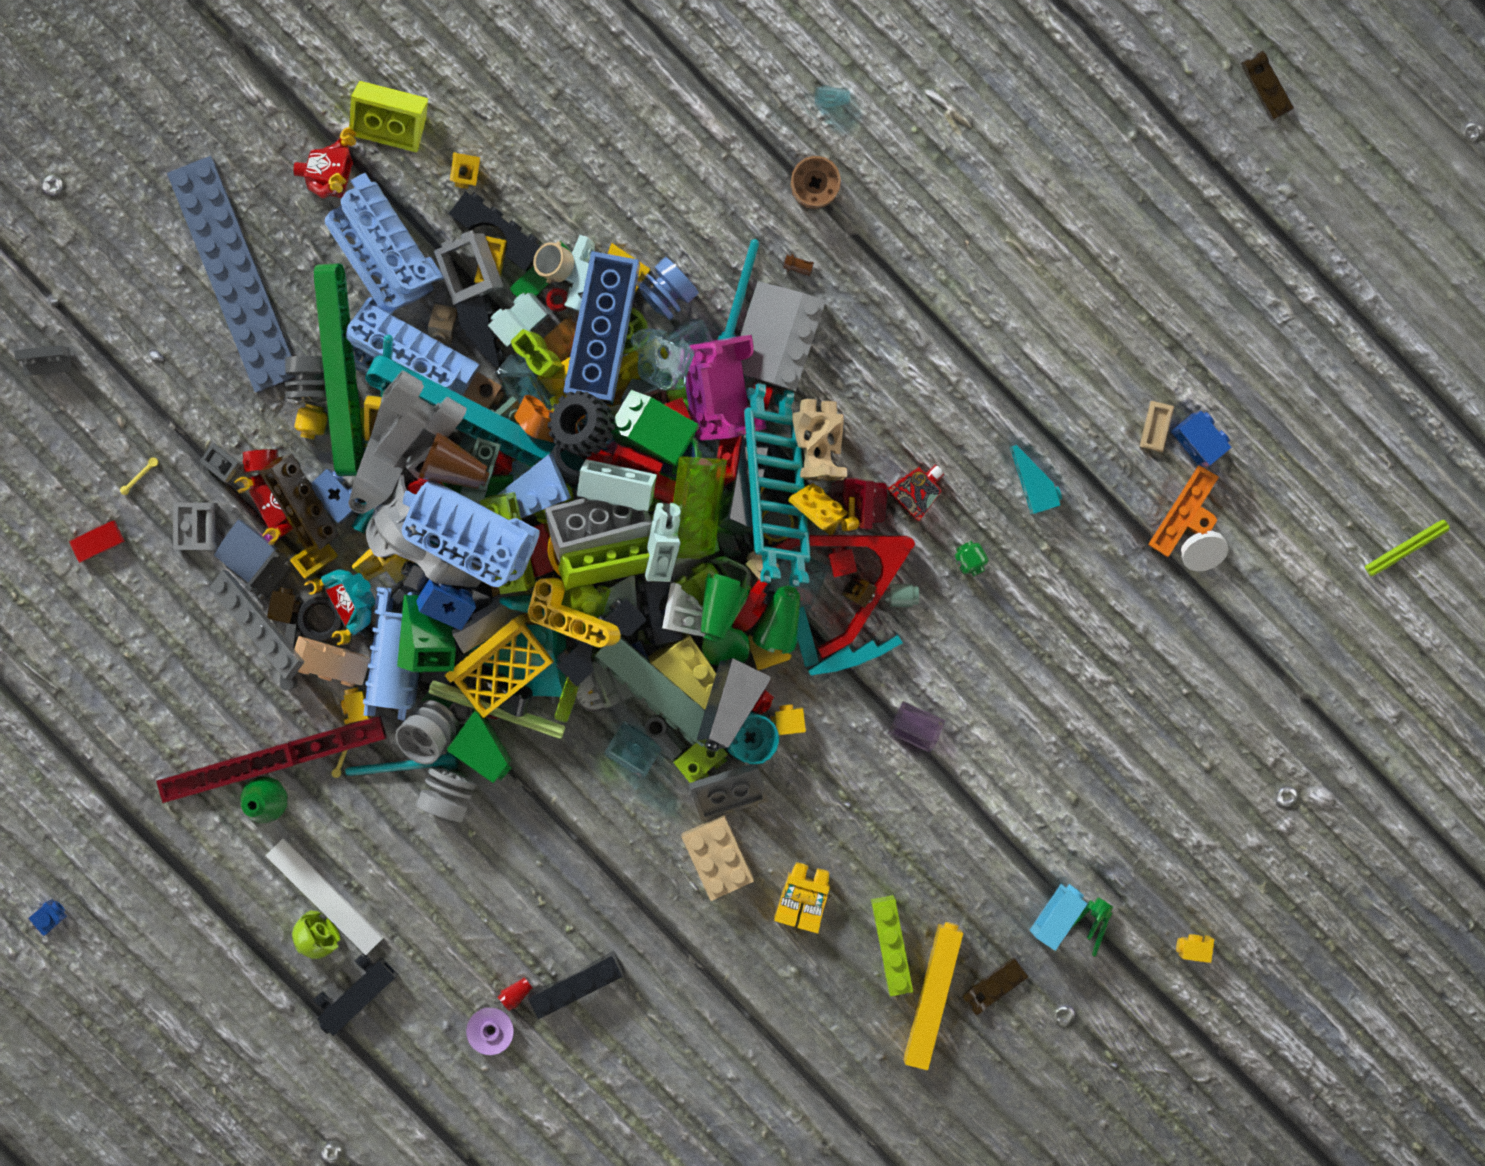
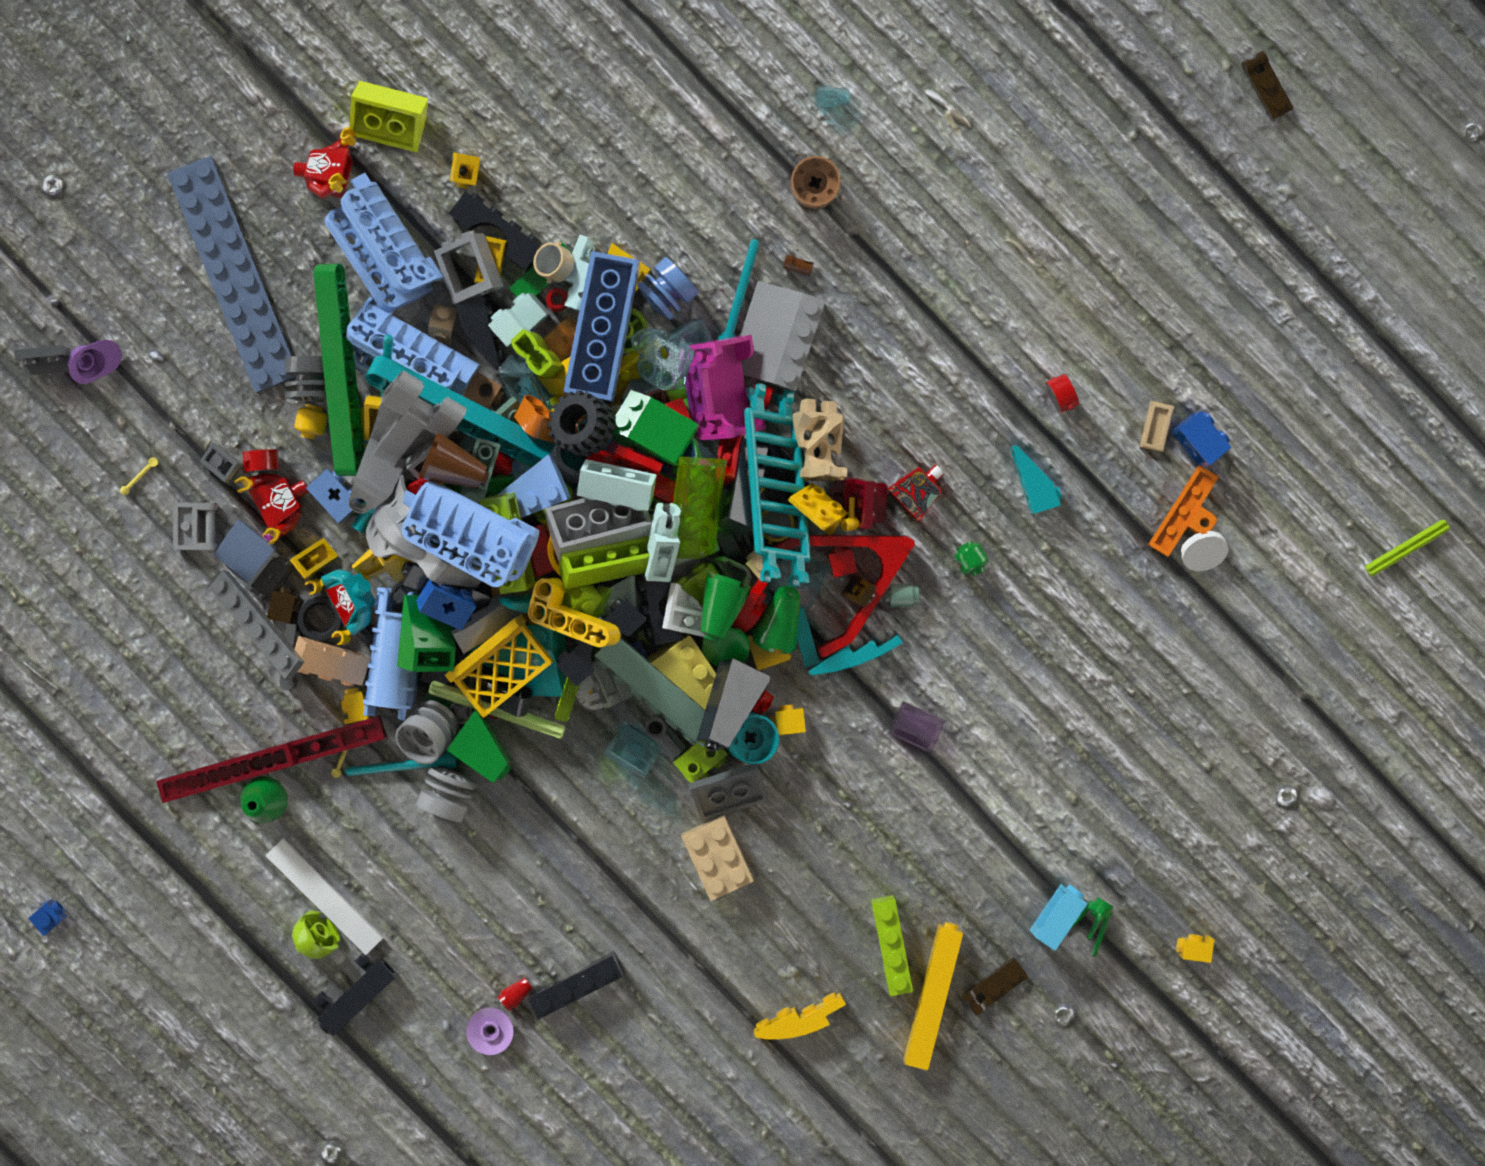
(94, 361): none -> medium lavender piece
(96, 541): red slope -> none
(299, 503): dark brown brick -> none
(791, 1024): none -> yellow slope
(803, 890): yellow hips -> none
(1062, 393): none -> red piece

